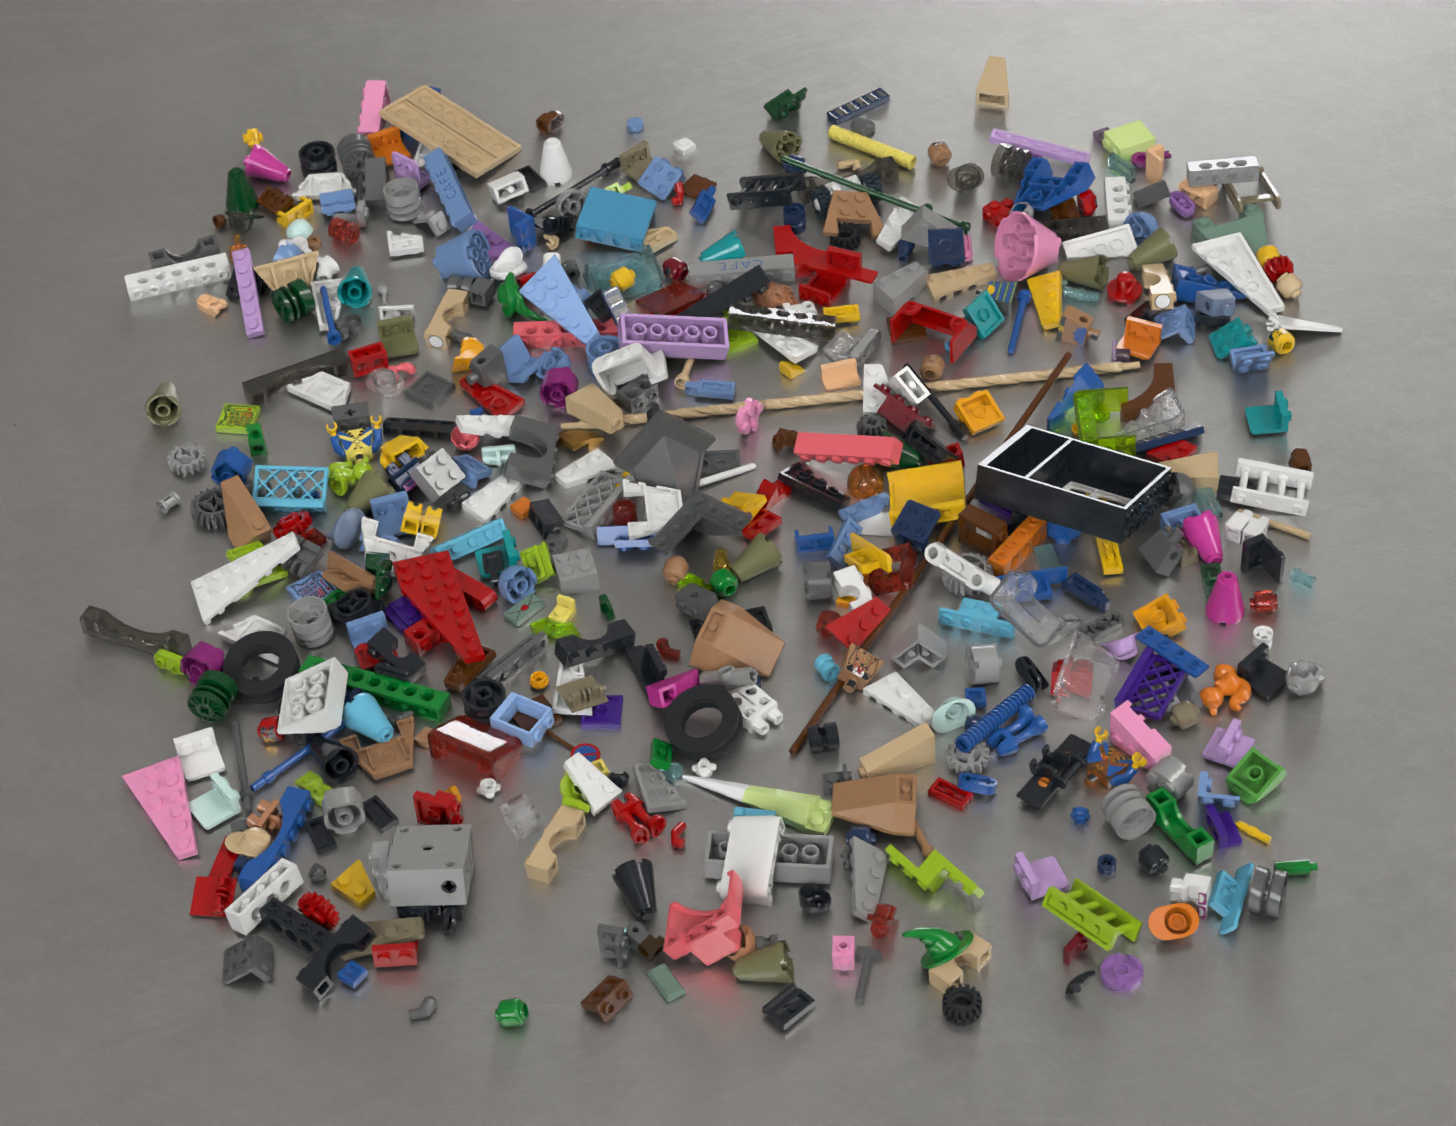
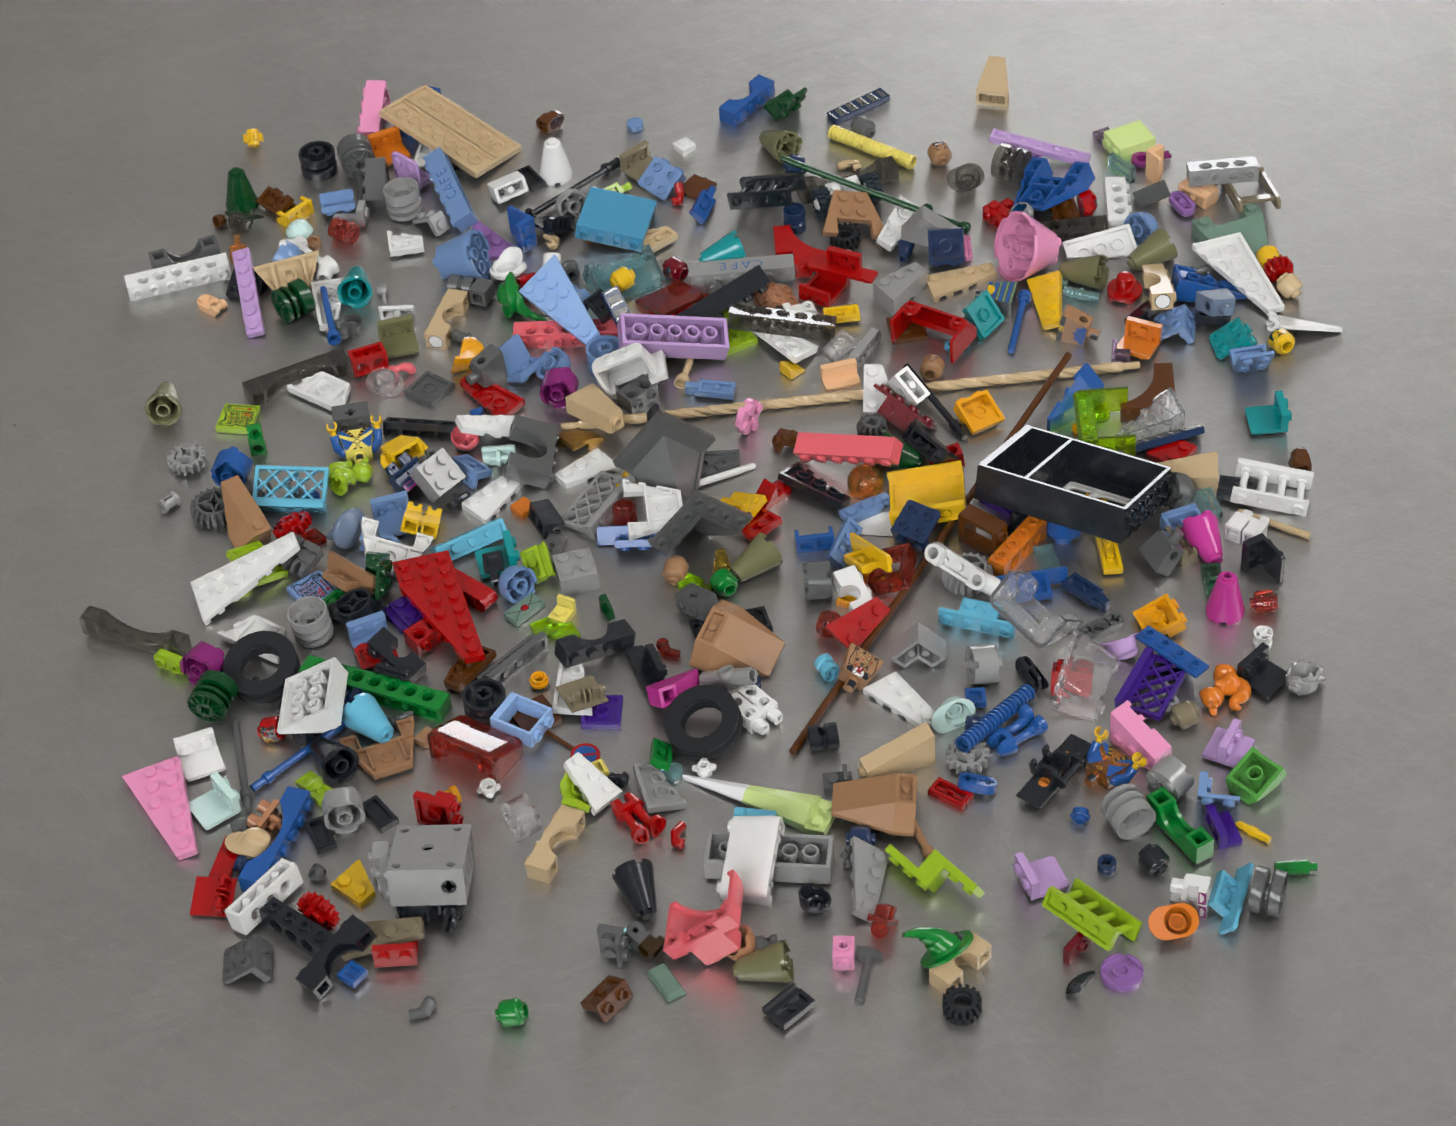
(265, 165): dark pink cone -> none
(322, 183): white wing -> none
(367, 488): olive cone -> none
(736, 111): none -> blue arch
(1302, 578): clear light blue pin -> none

